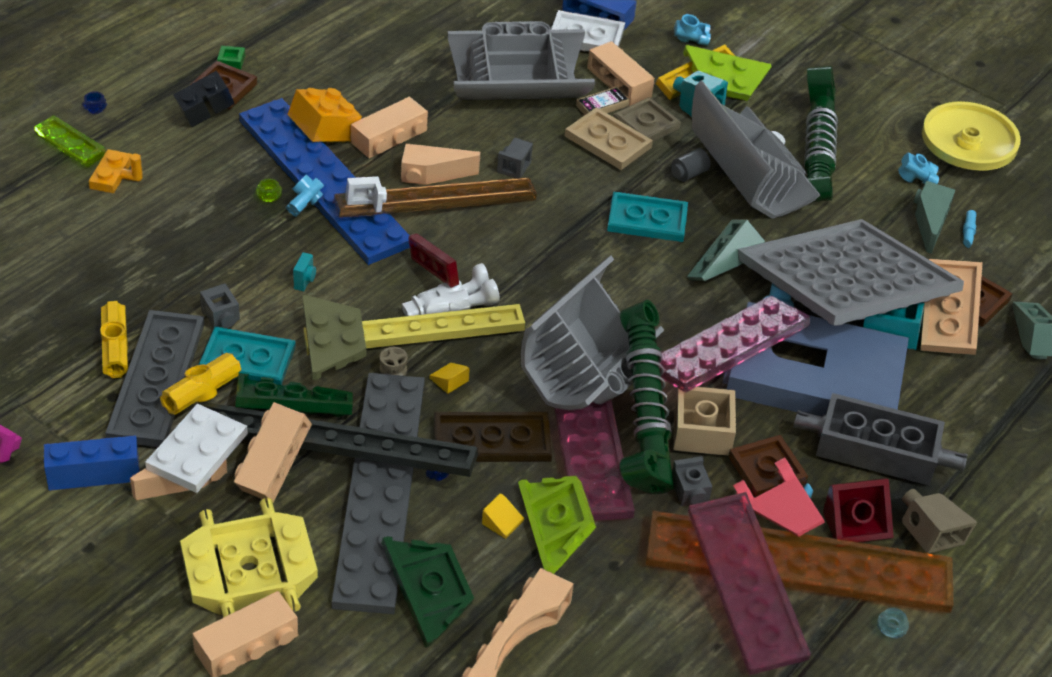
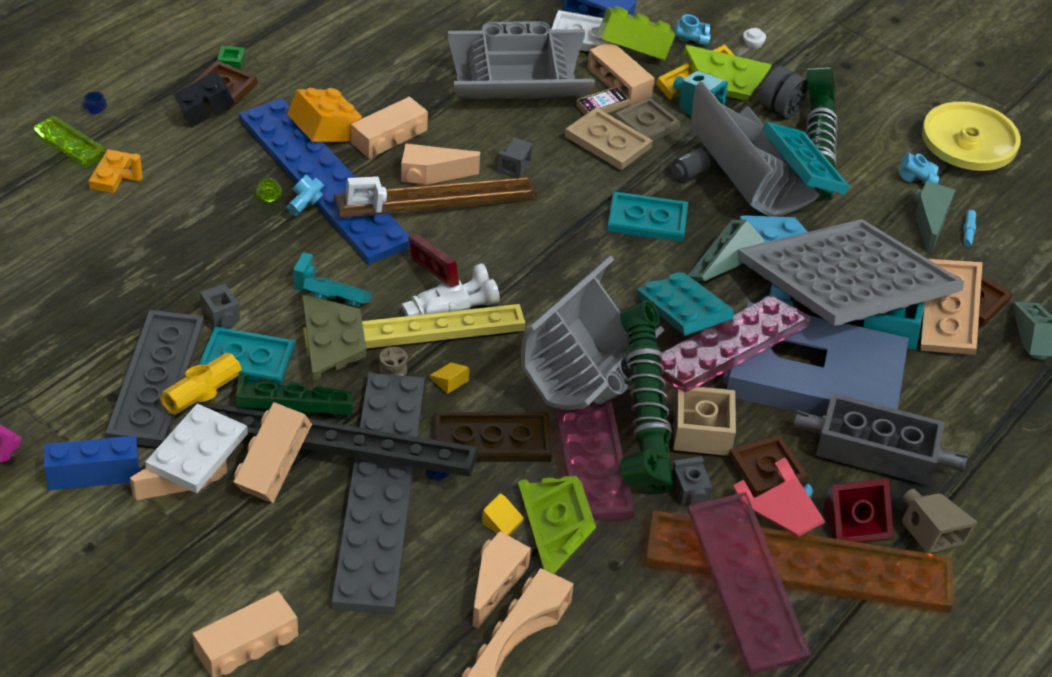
(114, 339): yellow piece -> none
(244, 543): light yellow piece -> none
(327, 288): none -> teal plate
(430, 584): dark green wing -> none
(501, 567): none -> light nougat slope
(636, 32): none -> lime brick
(685, 303): none -> teal plate
(754, 38): none -> white plate
(775, 227): none -> medium azure wing
(784, 91): none -> dark grey wheel
(805, 158): none -> teal plate
(895, 617): clear light blue plate -> none

